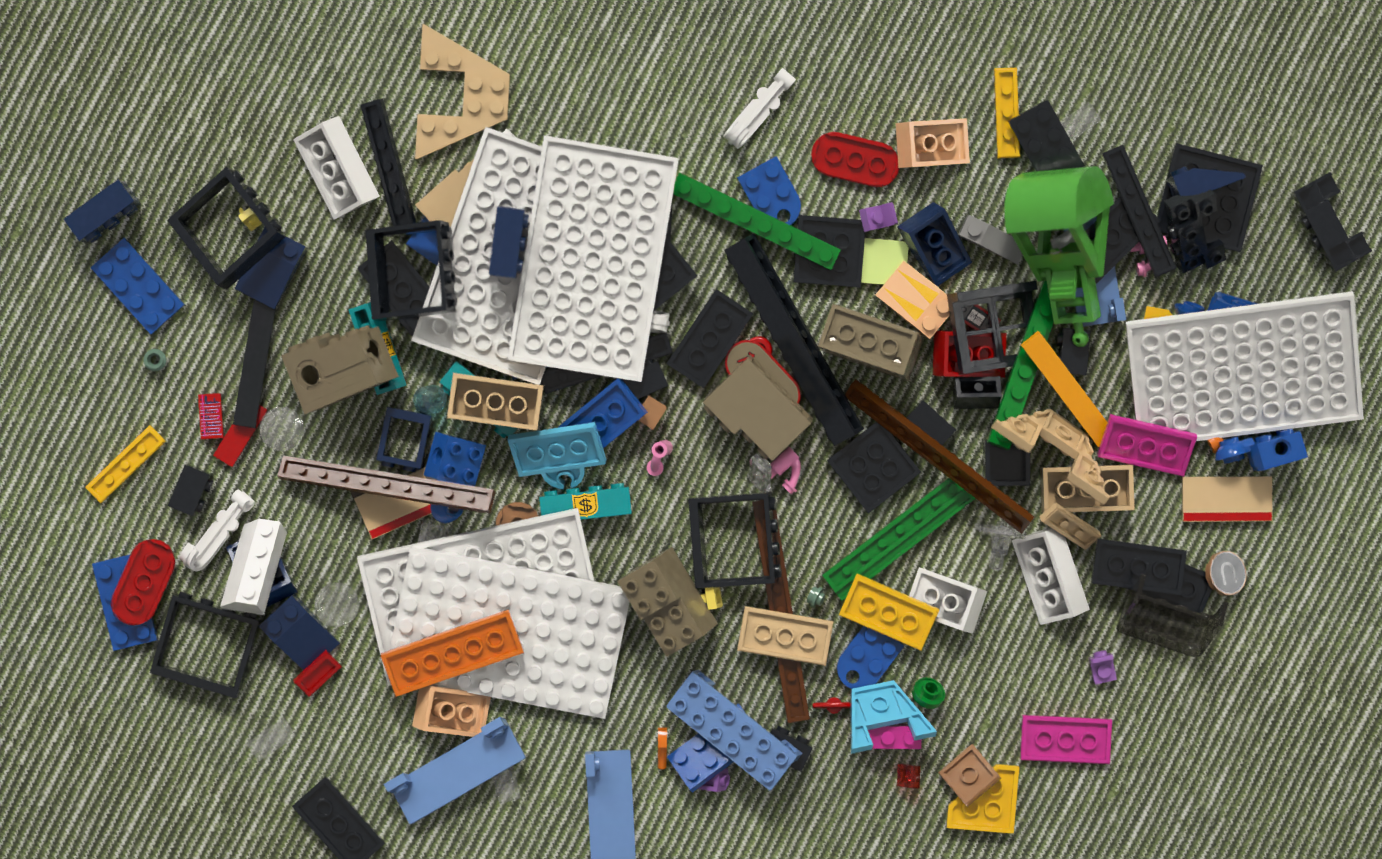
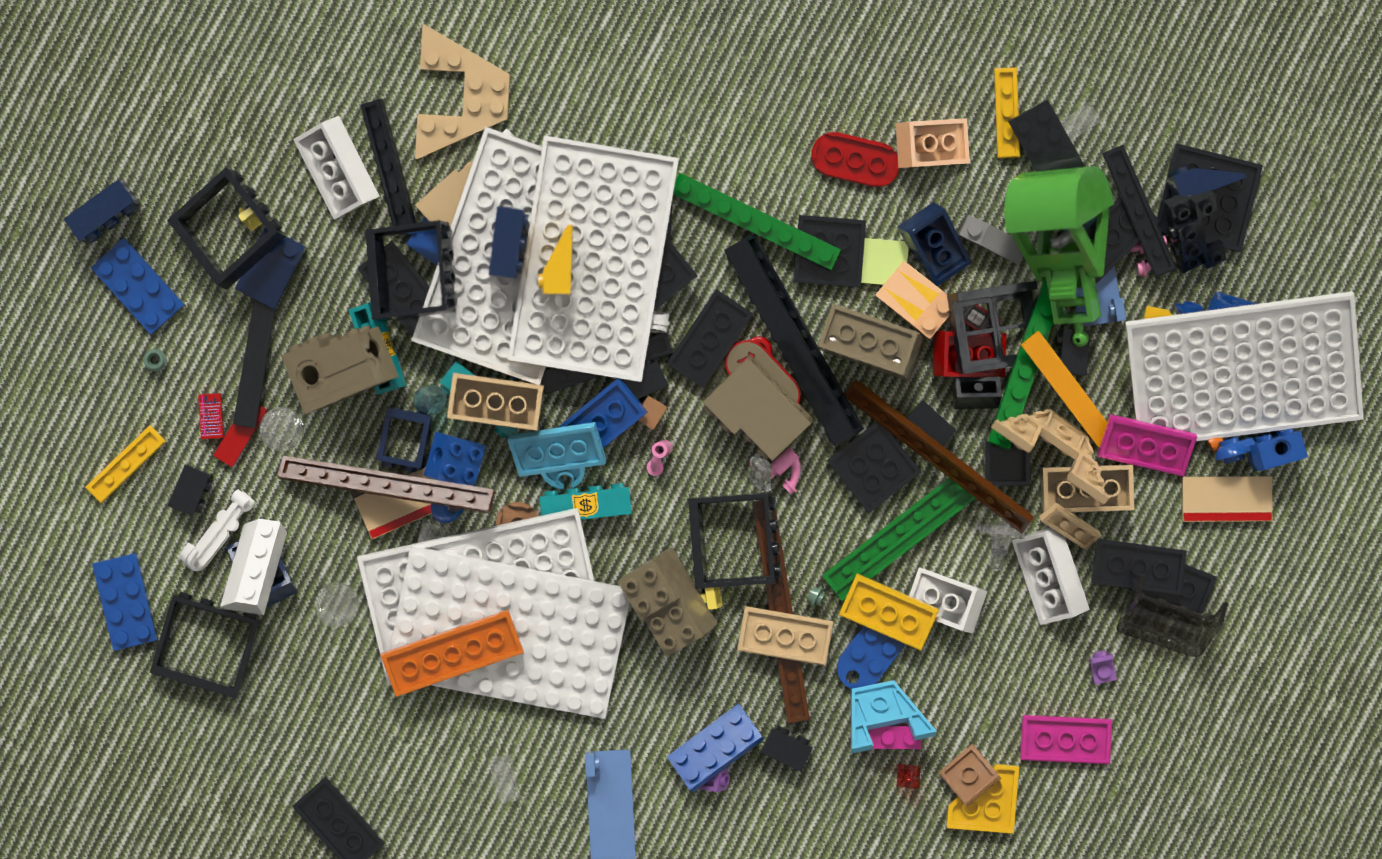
(143, 582): red tile -> none
(271, 739): clear plate -> none
(298, 632): dark blue slope -> none
(317, 673): red tile -> none
(450, 711): light nougat slope -> none
(457, 771): medium blue bracket -> none
(557, 271): none -> yellow slope
(662, 748): orange bar -> none
(732, 730): medium blue bracket -> none
(758, 110): white piece -> none
(771, 190): blue plate -> none
(833, 705): red piece -> none
(878, 217): medium lavender bracket -> none
(928, 693): green plate -> none
(1226, 573): tile -> none
(1325, 226): black bracket -> none

